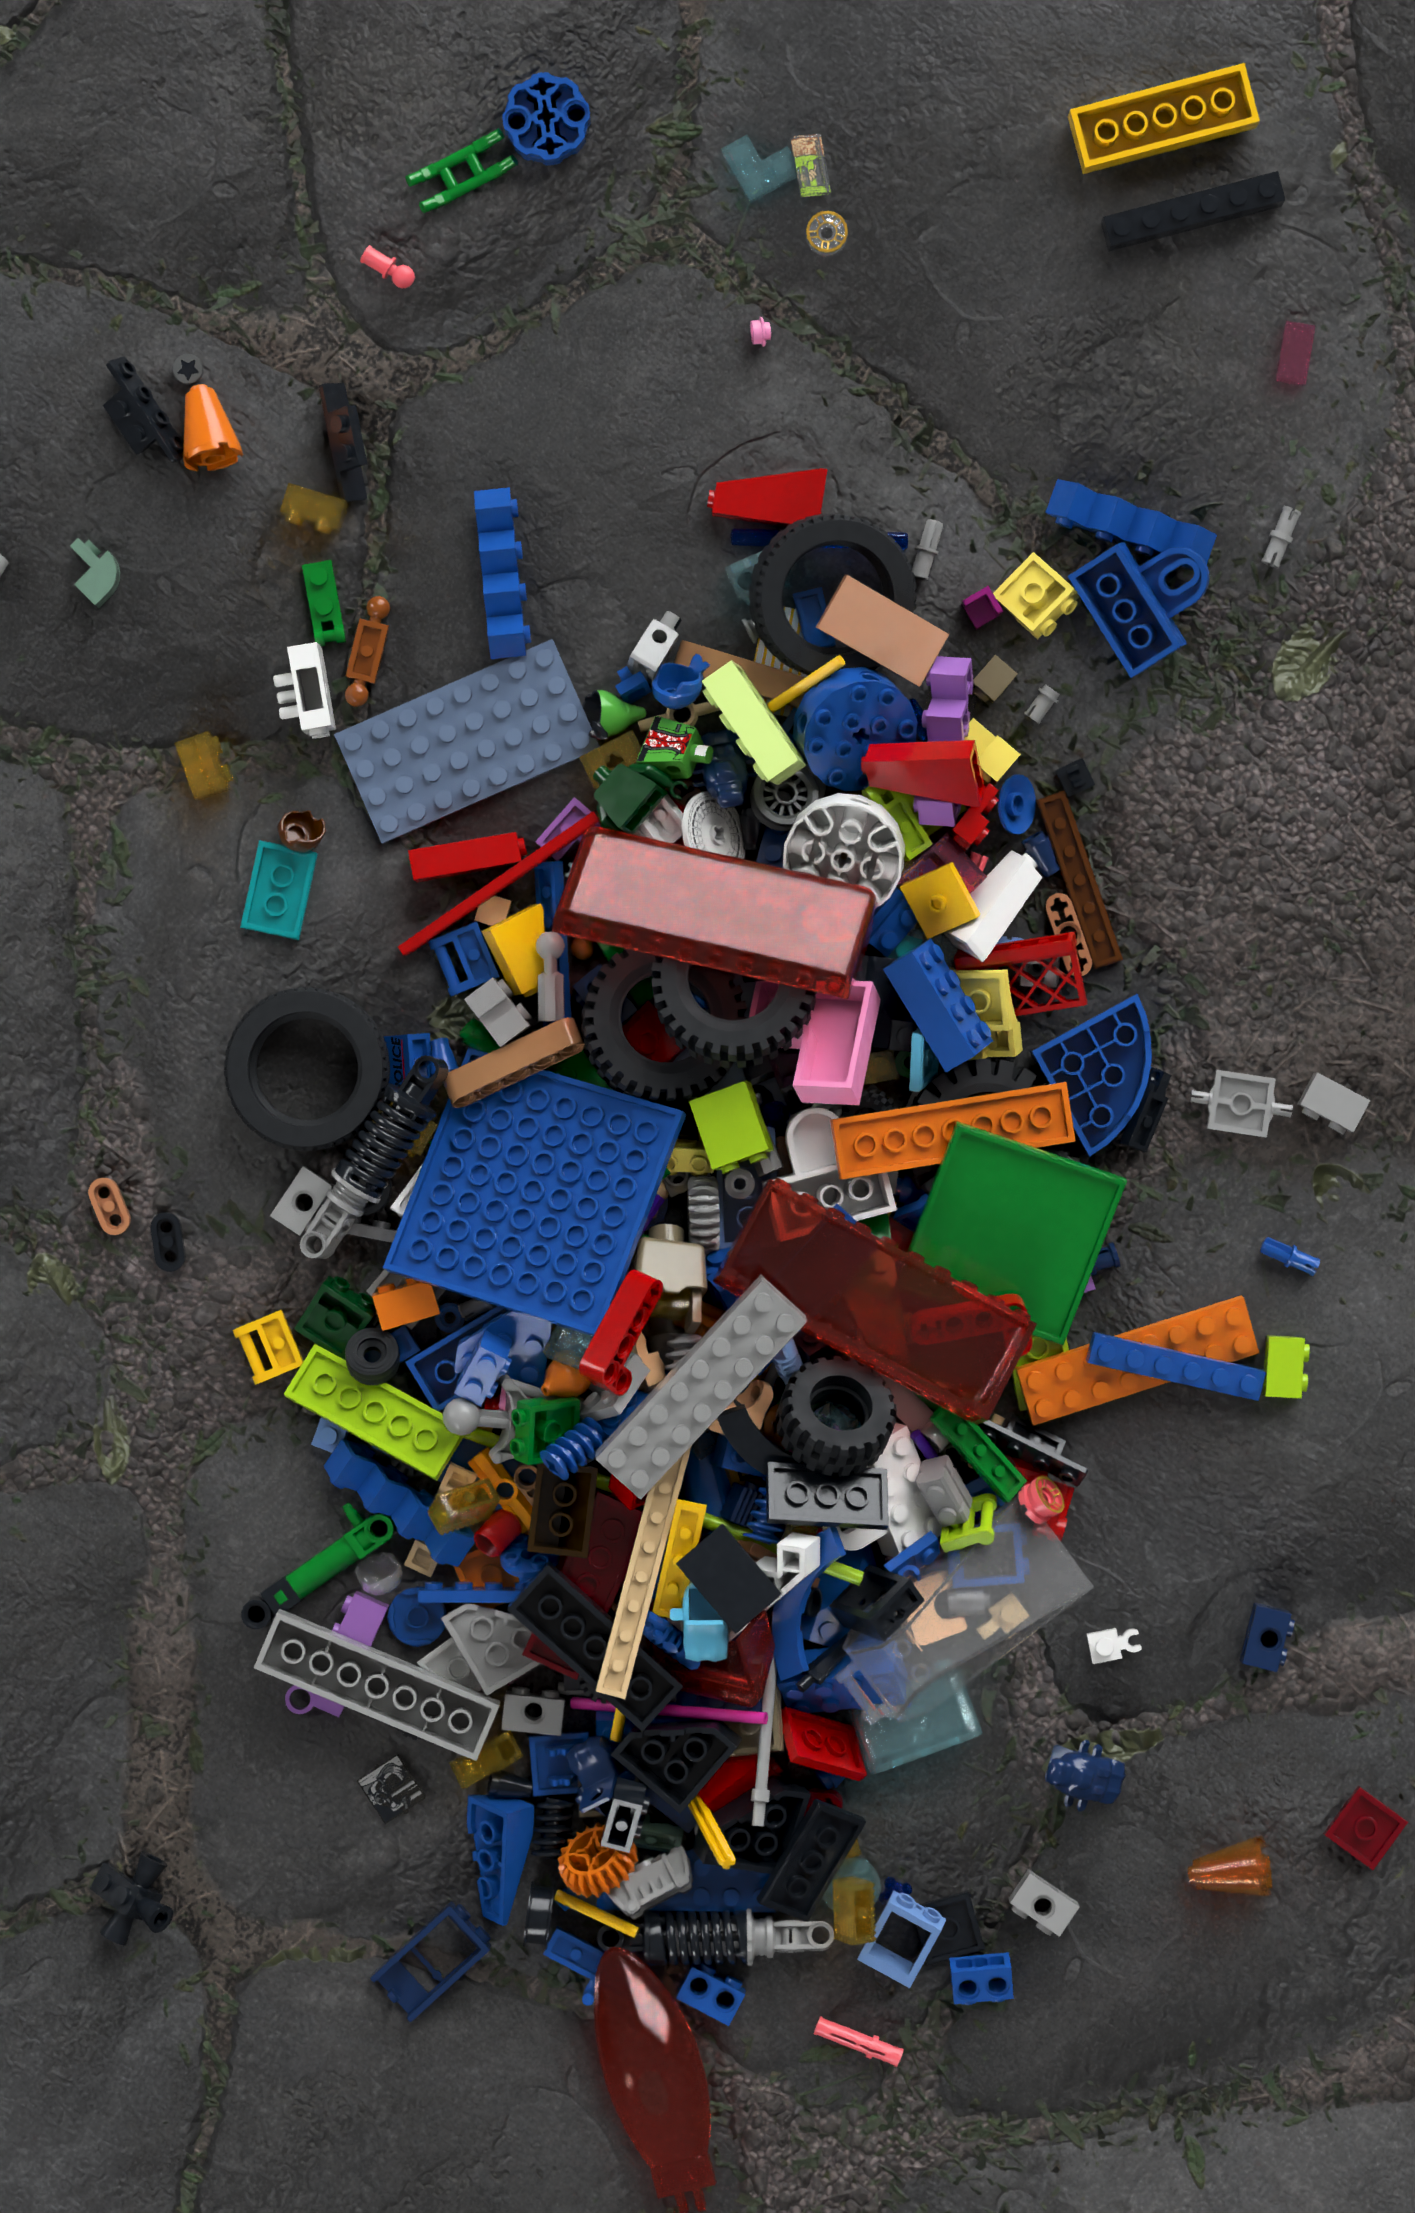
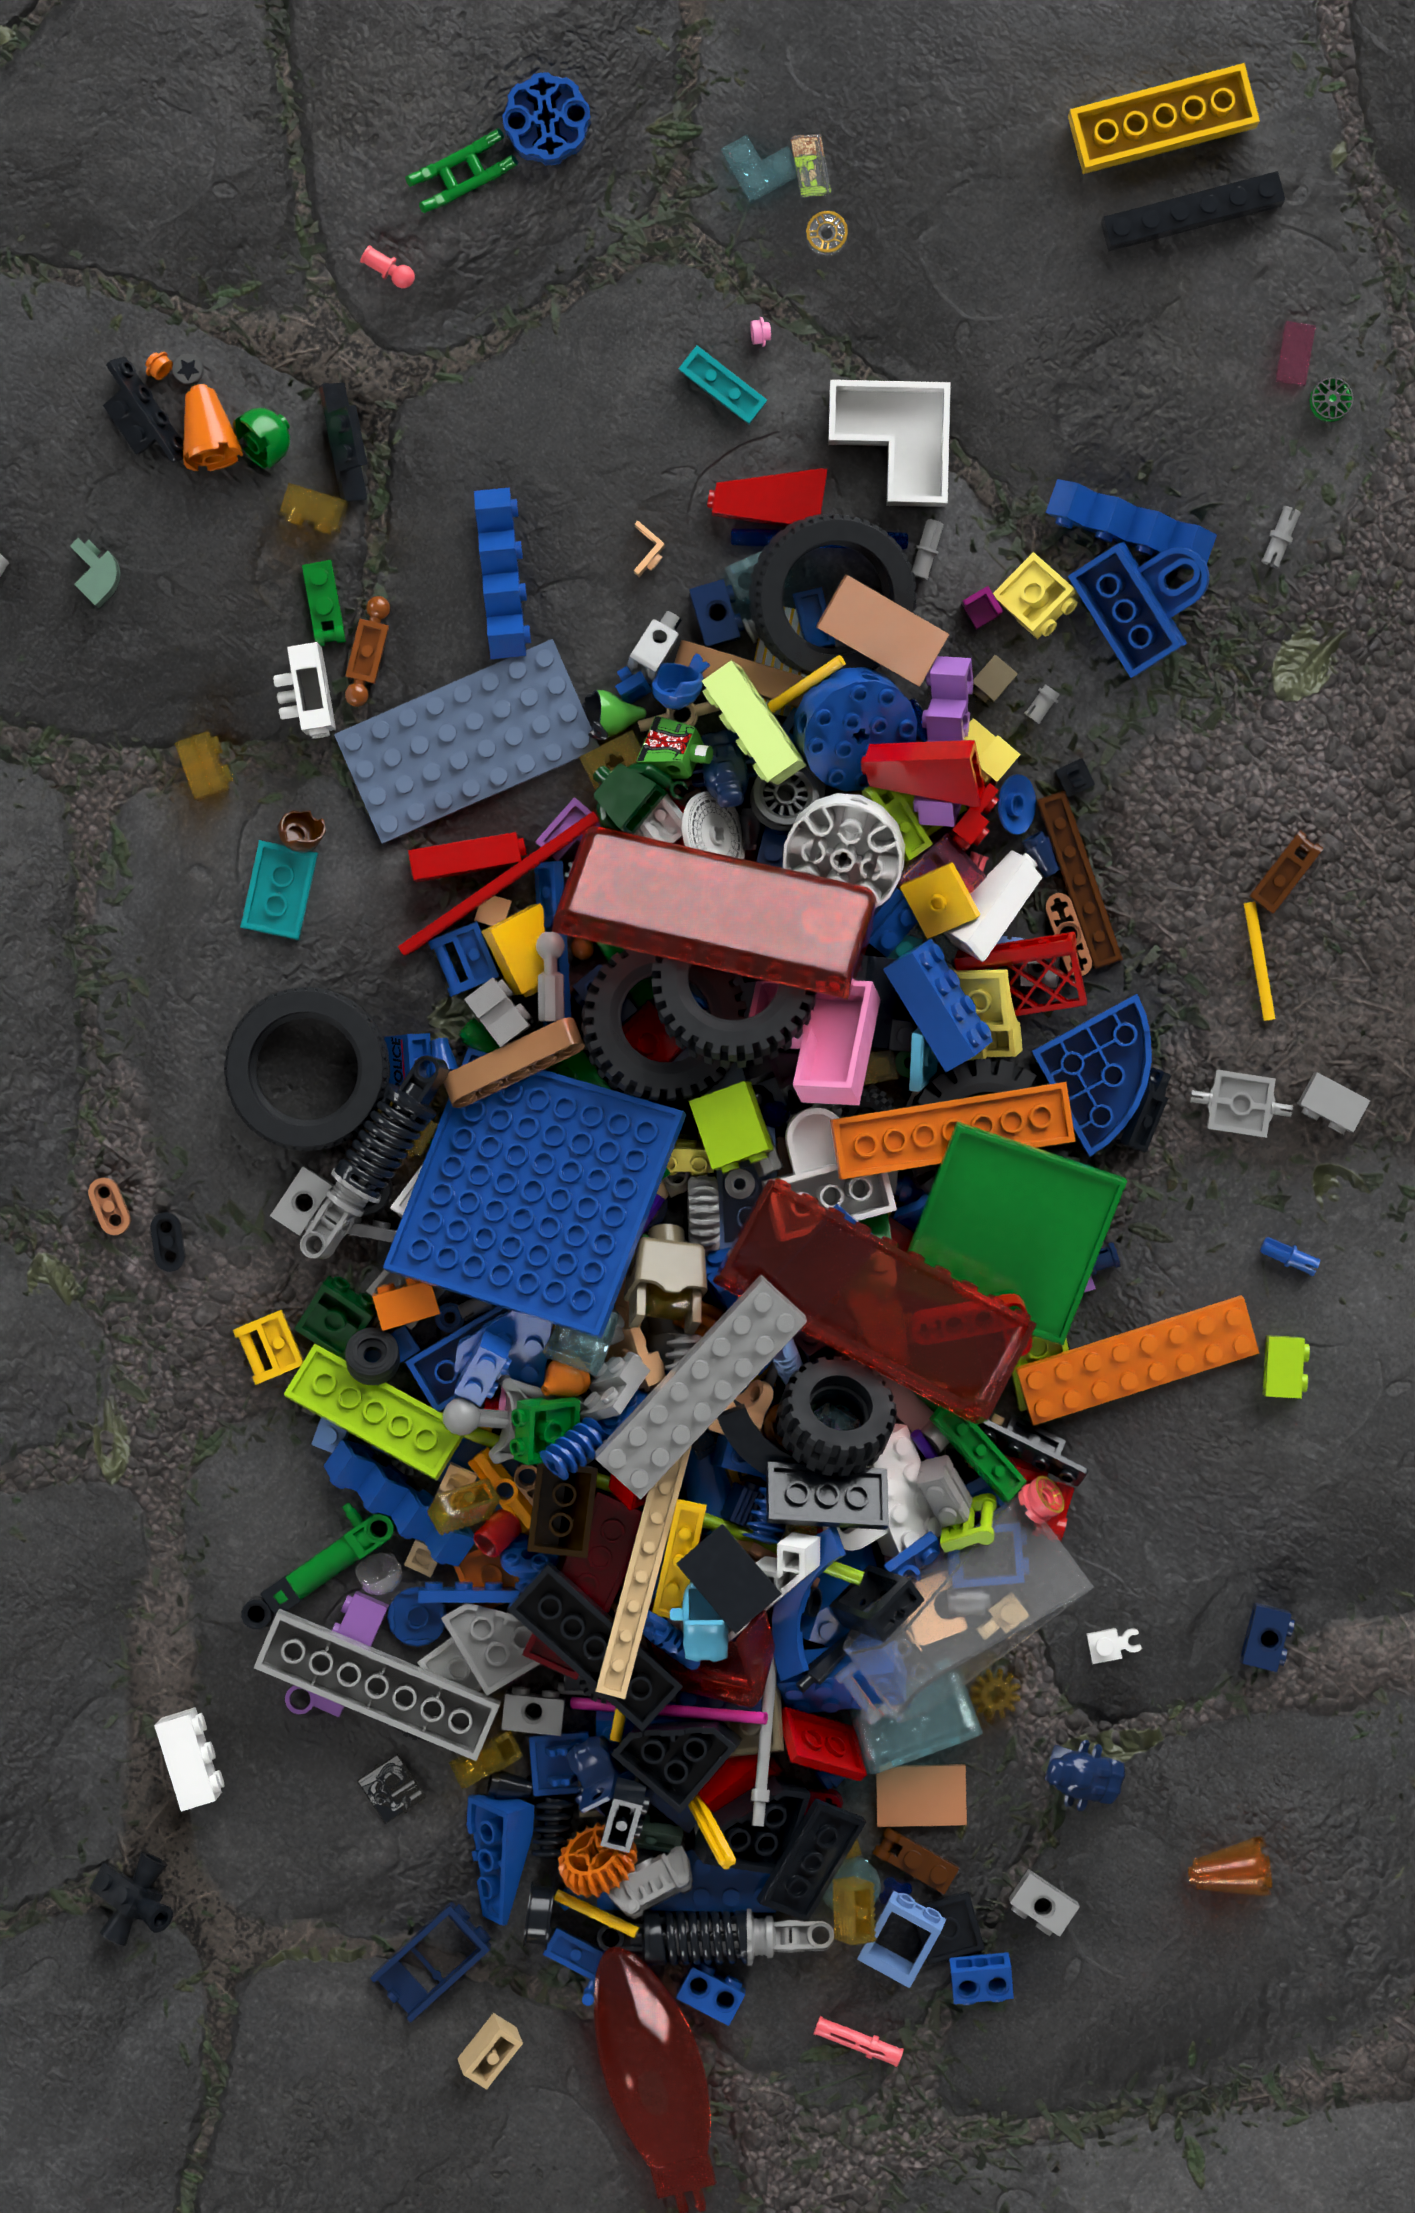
(158, 365): none -> orange plate
(189, 1758): none -> white brick
(264, 434): none -> green cylinder
(490, 2051): none -> tan brick
(619, 1332): red beam -> none
(653, 556): none -> light nougat bracket
(716, 632): none -> dark blue brick
(722, 385): none -> teal plate
(908, 420): none -> white piece
(916, 1860): none -> reddish brown plate
(921, 1796): none -> nougat tile
(989, 1685): none -> clear yellow gear
(1175, 1366): blue plate -> none
(1259, 961): none -> yellow bar
(1285, 873): none -> reddish brown plate
(1331, 399): none -> wheel
(1365, 1827): dark red plate -> none

